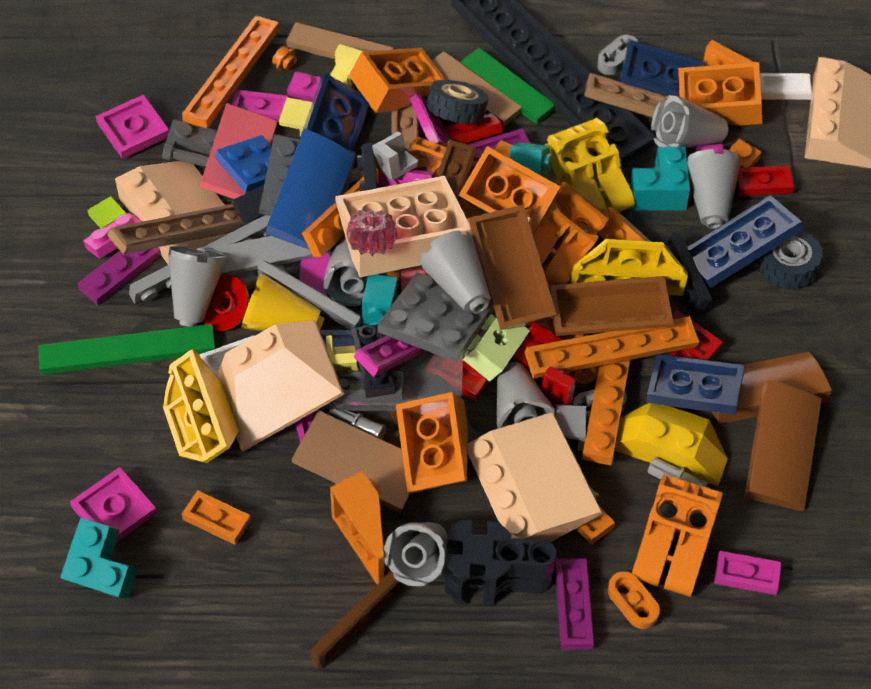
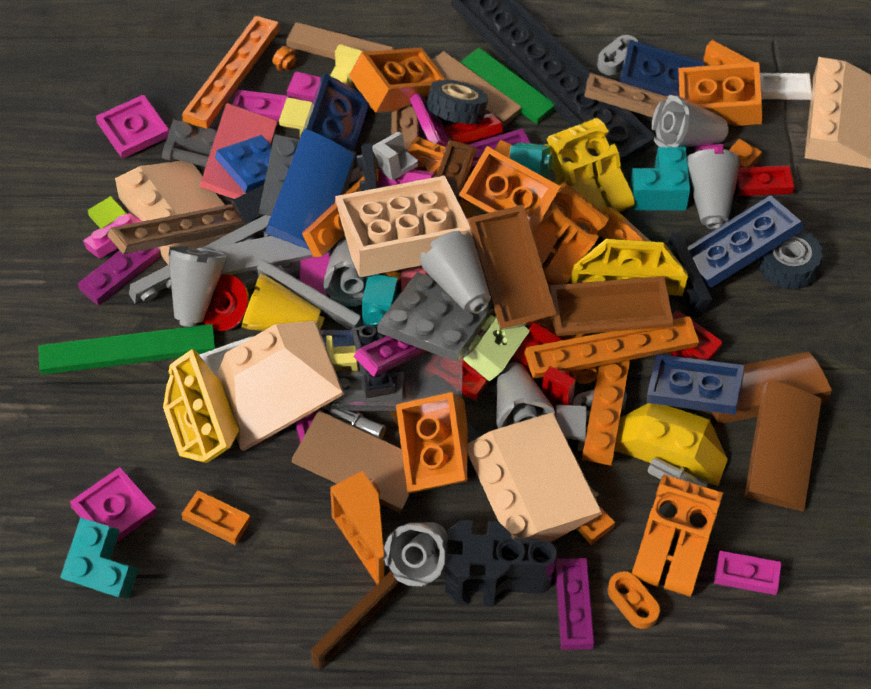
(371, 232): clear pink gear -> none

